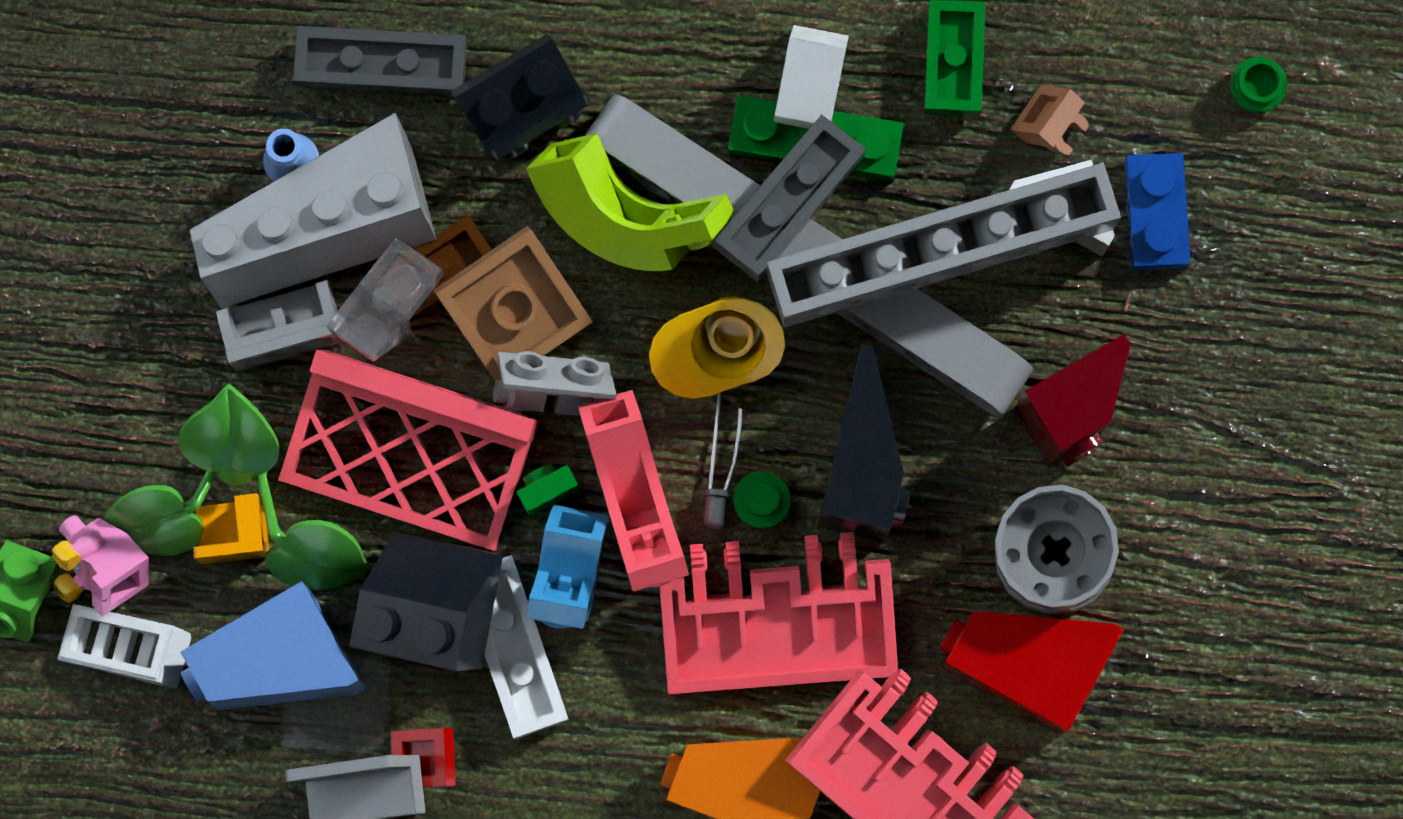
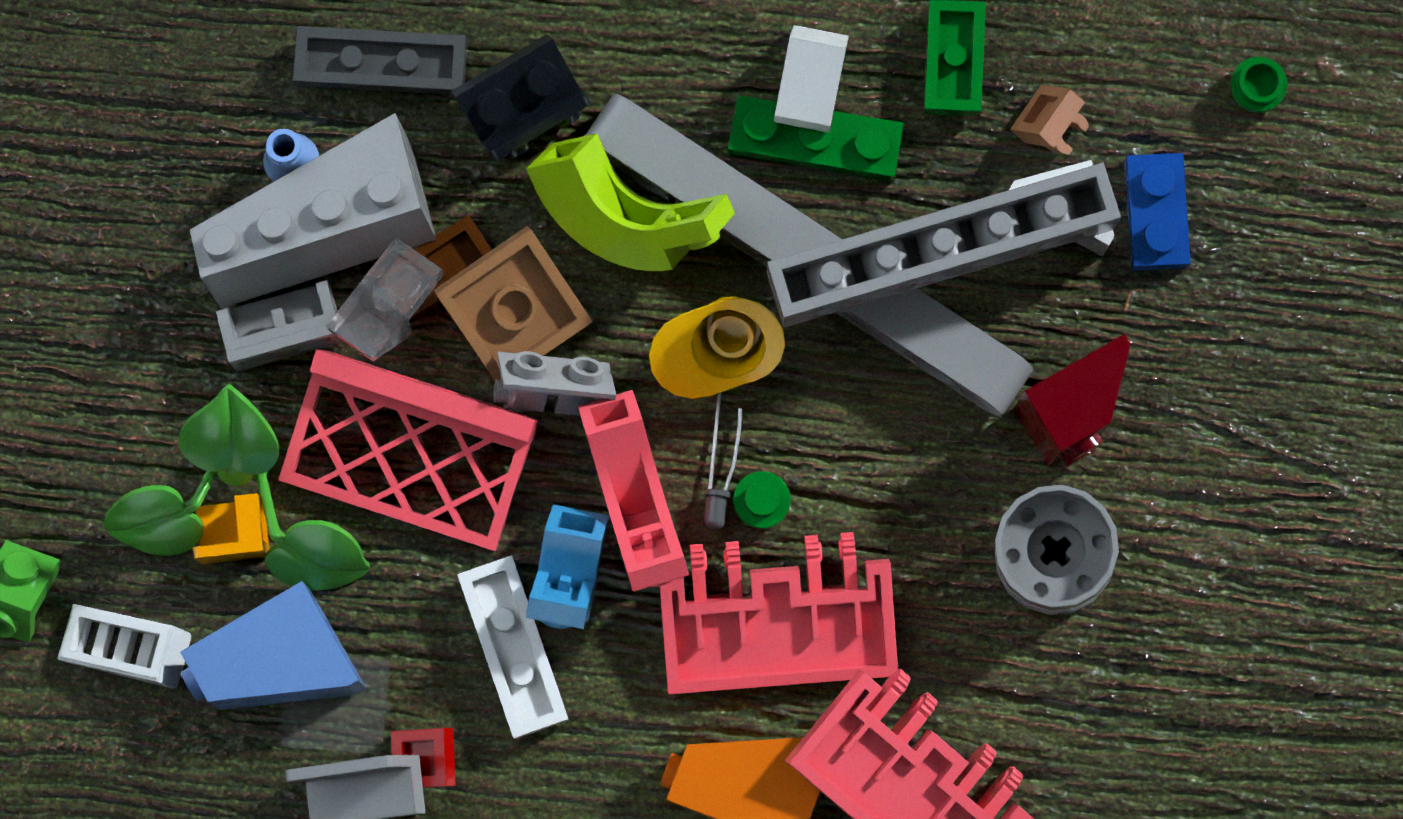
(103, 562): bright pink piece -> none
(428, 603): black slope -> none
(547, 487): green plate -> none
(789, 197): dark grey plate -> none
(866, 465): black slope -> none
(1032, 661): red slope -> none

